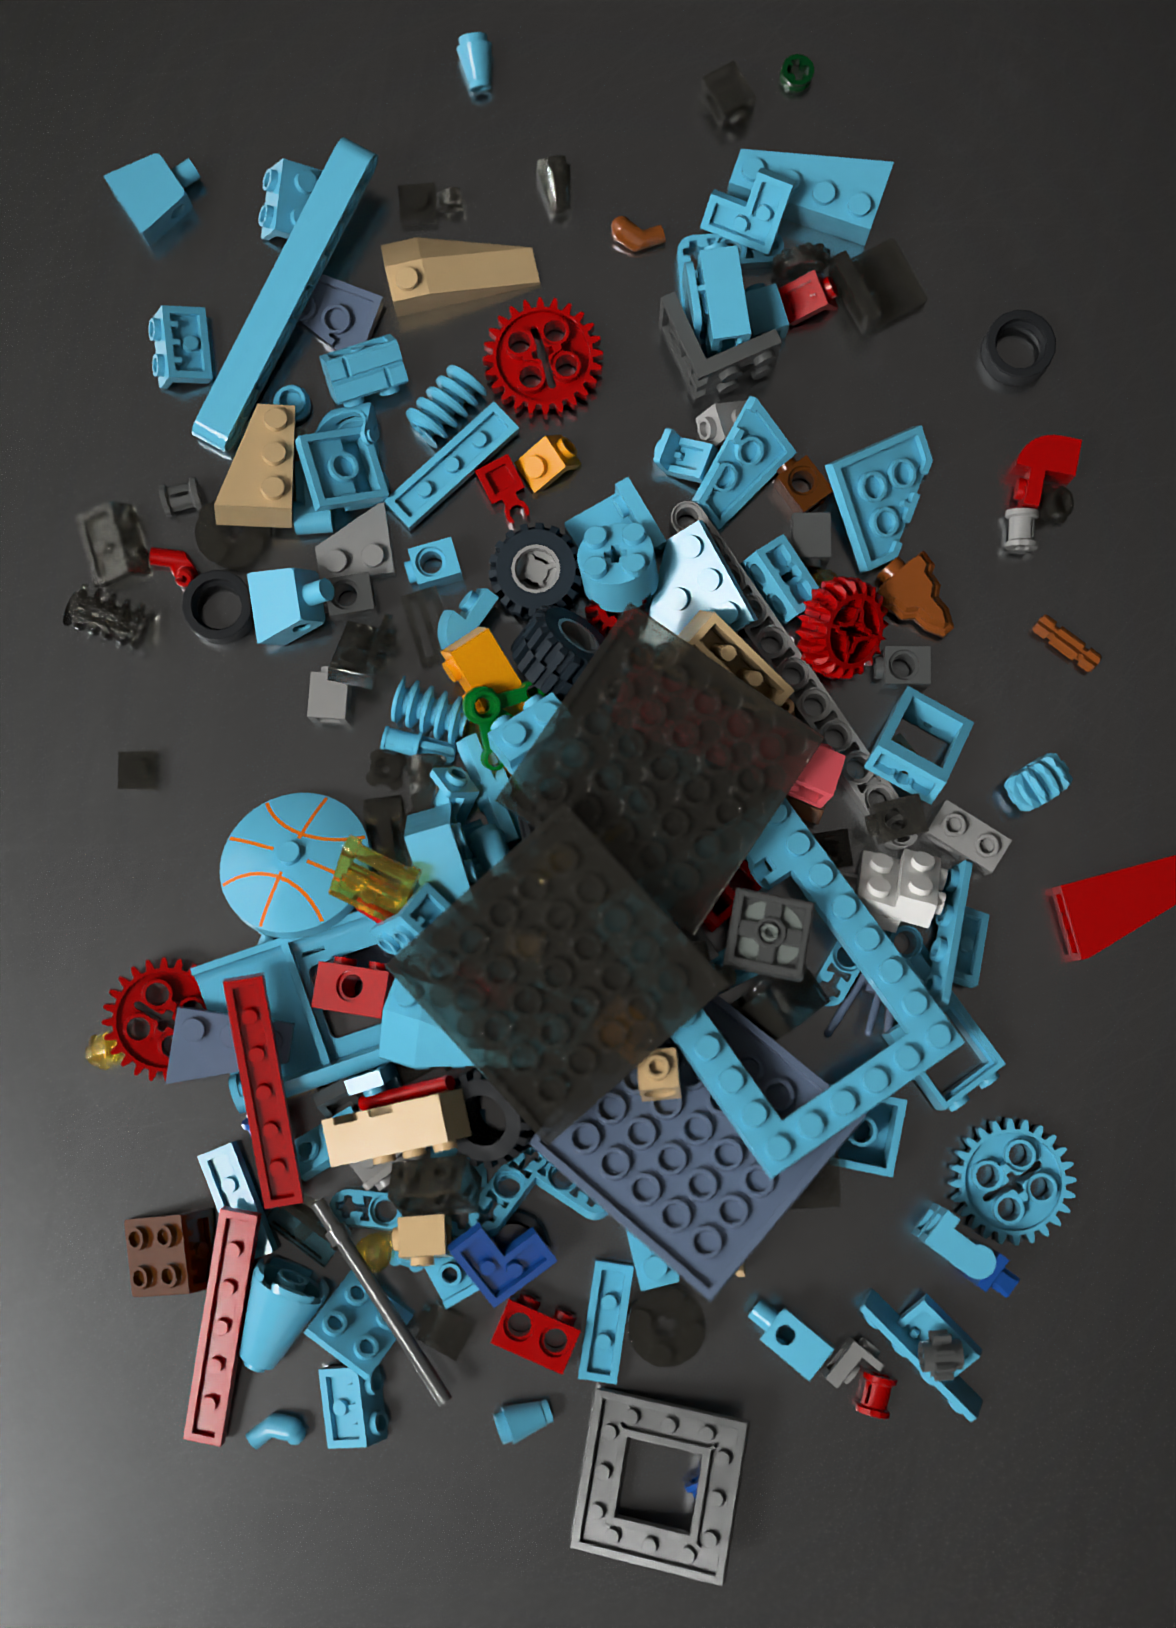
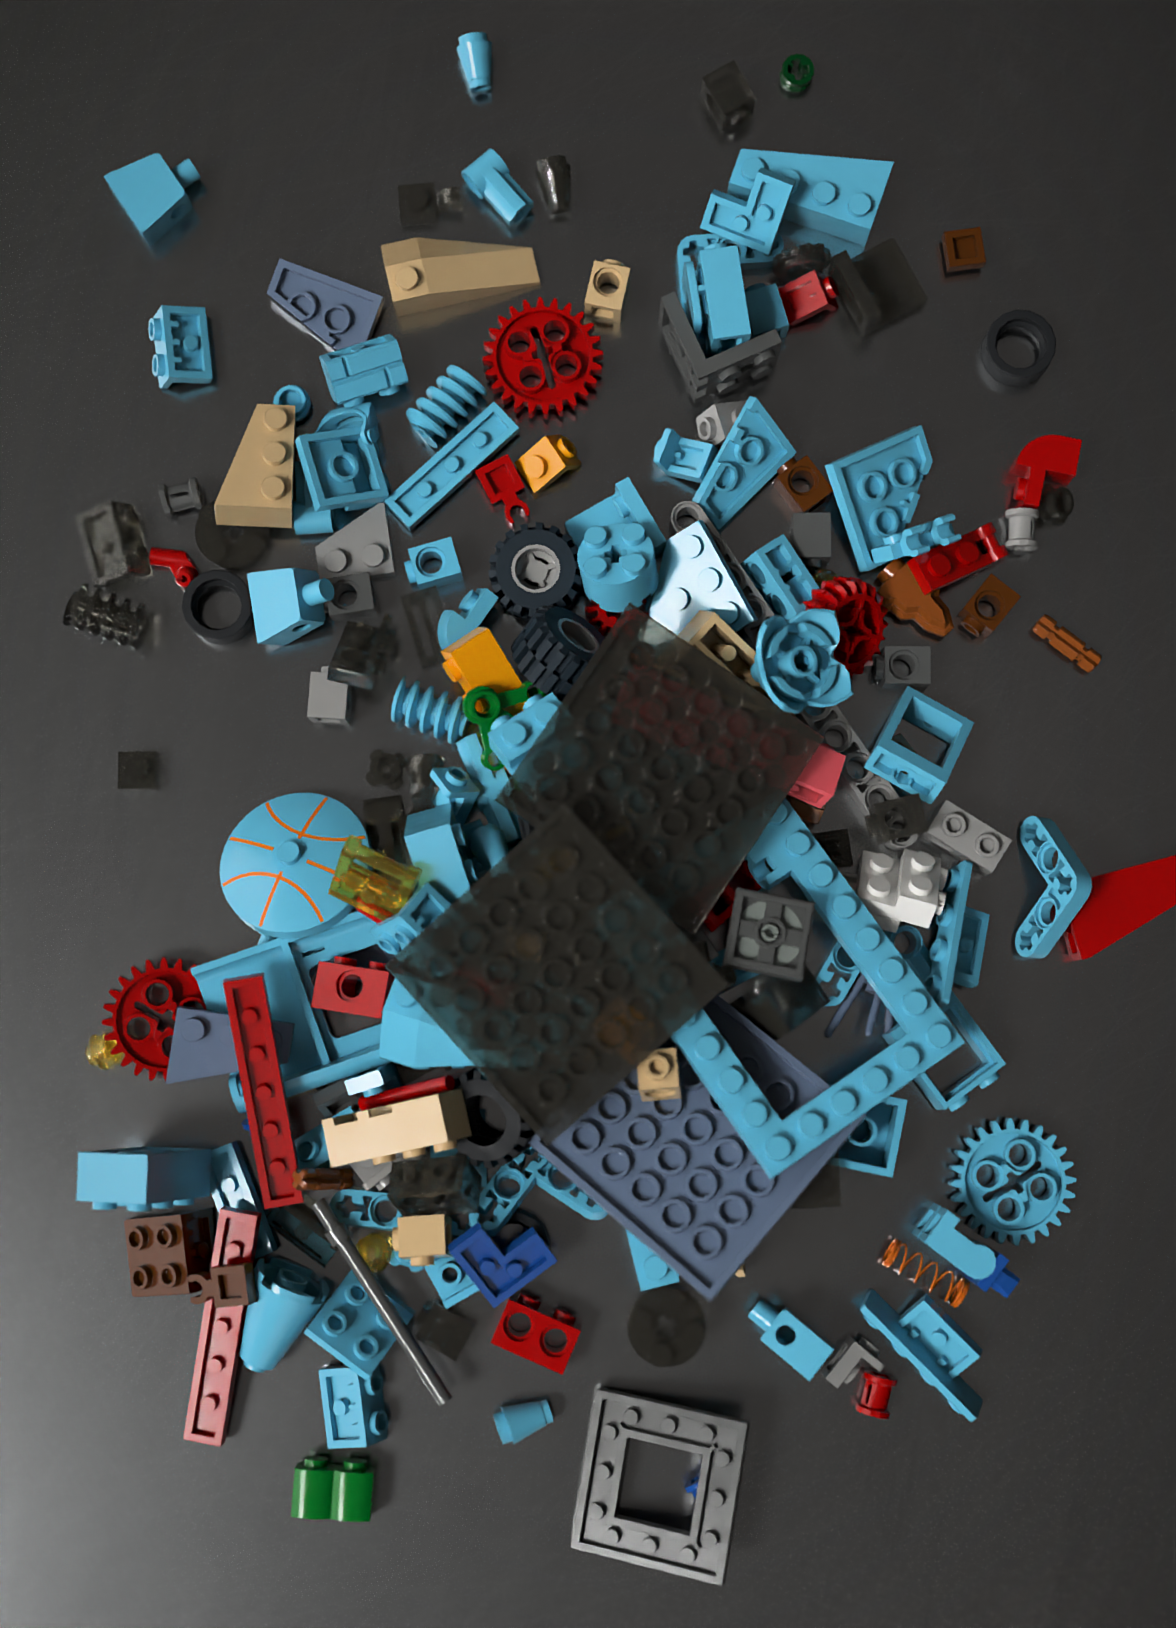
(143, 1177): none -> medium azure brick
(227, 1284): none -> reddish brown plate
(277, 1426): medium azure arm -> none
(285, 294): medium azure beam -> none
(287, 191): medium azure bracket -> none
(322, 1179): none -> dark orange axle
(333, 1490): none -> green brick
(412, 744): medium azure axle -> none
(491, 180): none -> medium azure piece
(604, 305): none -> tan brick
(605, 1321): medium azure plate -> none
(634, 237): dark orange arm -> none
(815, 675): none -> medium azure brick
(917, 540): none -> medium azure plate
(940, 1355): dark grey gear -> none
(958, 560): none -> red plate
(962, 1285): none -> orange piece
(963, 249): none -> reddish brown plate
(997, 594): none -> reddish brown brick
(1037, 932): none -> medium azure beam
(1038, 782): medium azure gear -> none

